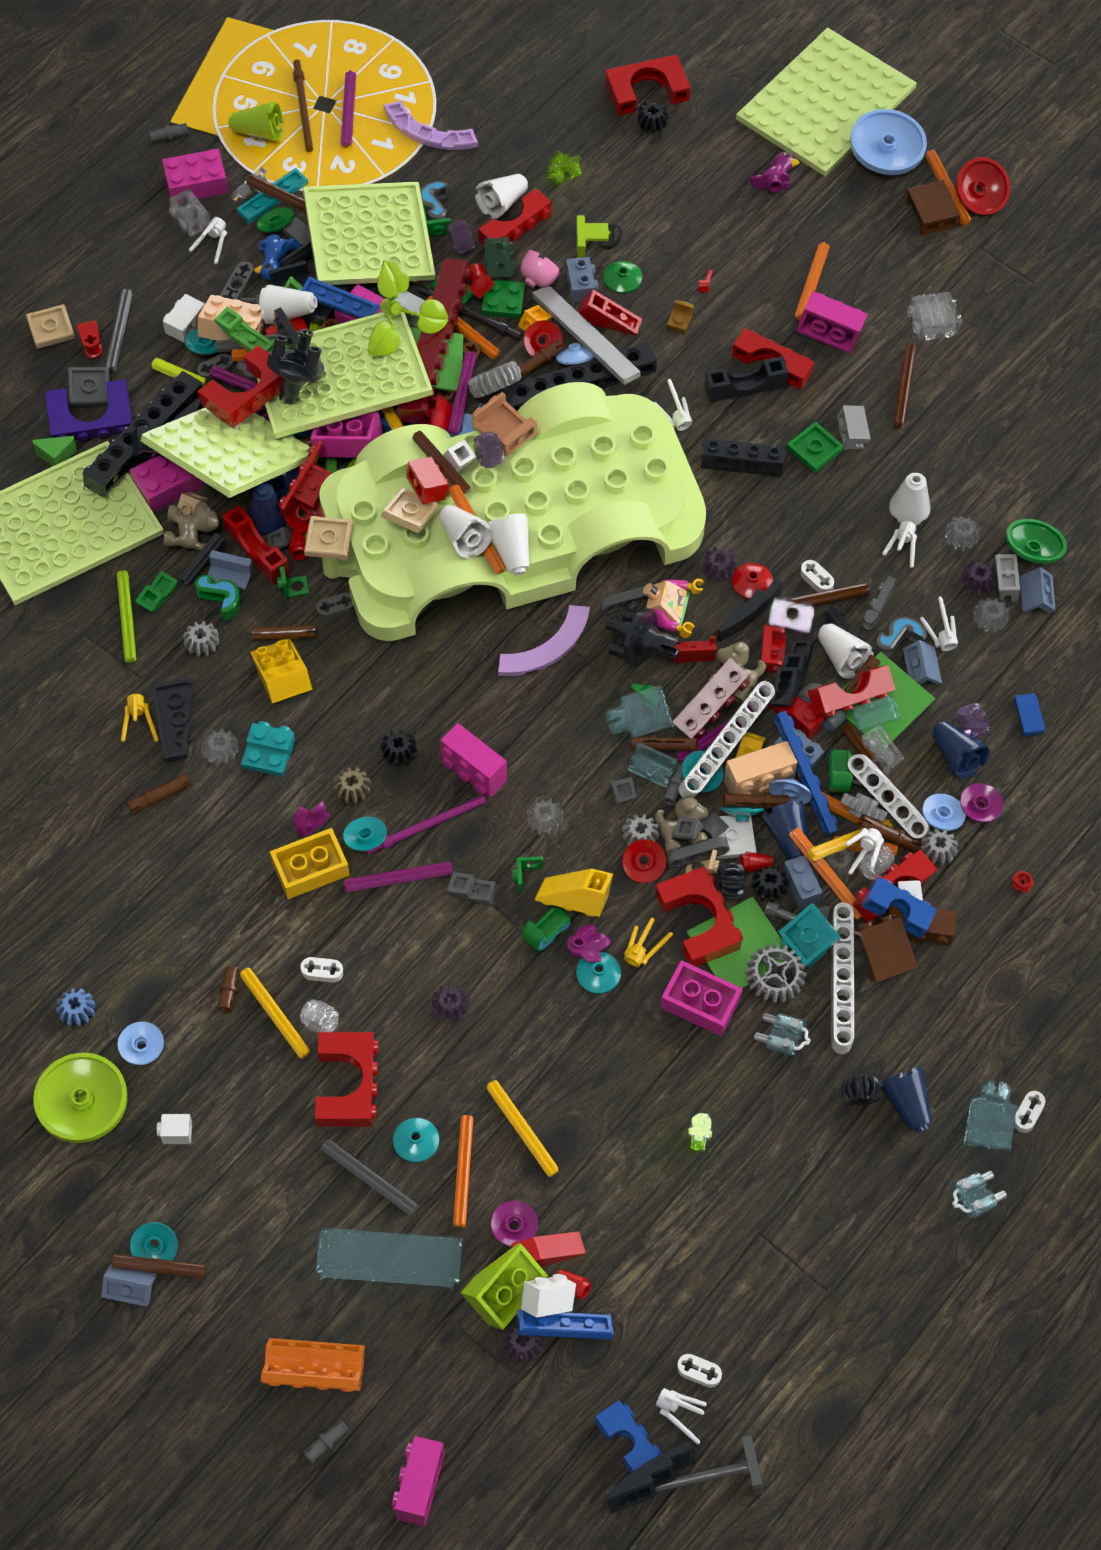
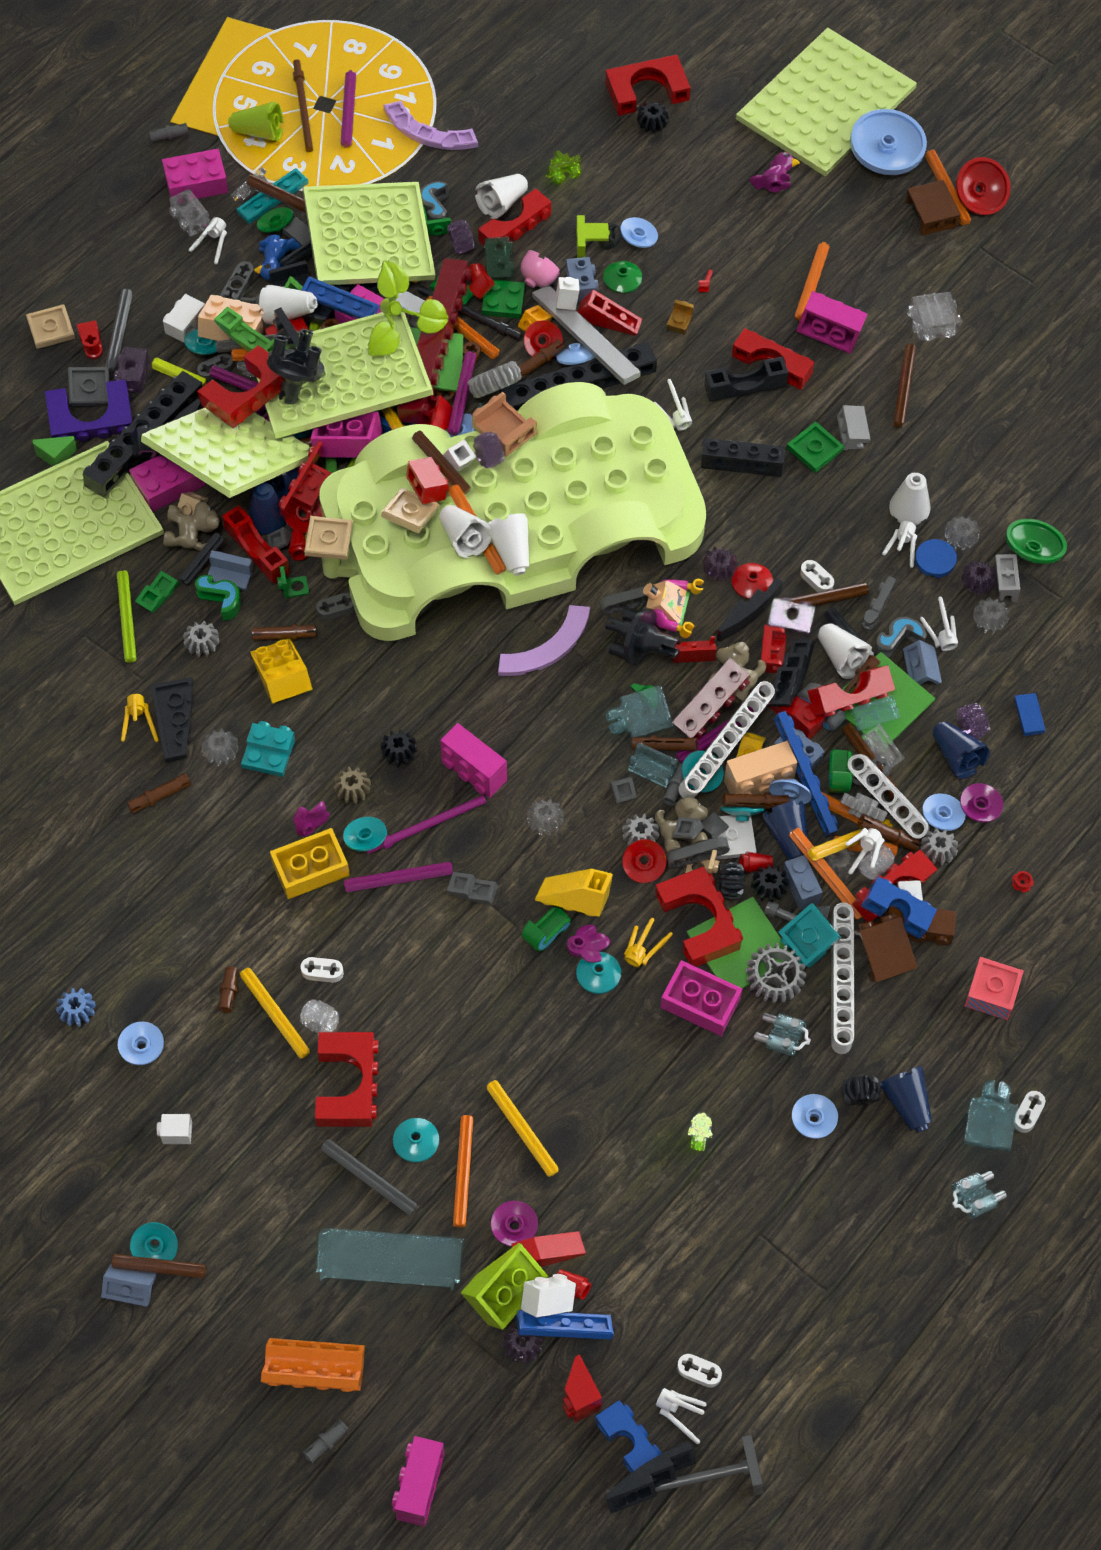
(80, 1097): lime dish -> none
(133, 367): none -> clear purple brick
(452, 996): clear purple gear -> none
(521, 865): green bracket -> none
(567, 293): none -> white brick
(580, 1393): none -> red slope
(639, 232): none -> light blue dish
(816, 1106): none -> light blue dish
(935, 558): none -> blue tile
(994, 988): none -> coral container
(1037, 590): sand blue panel -> none

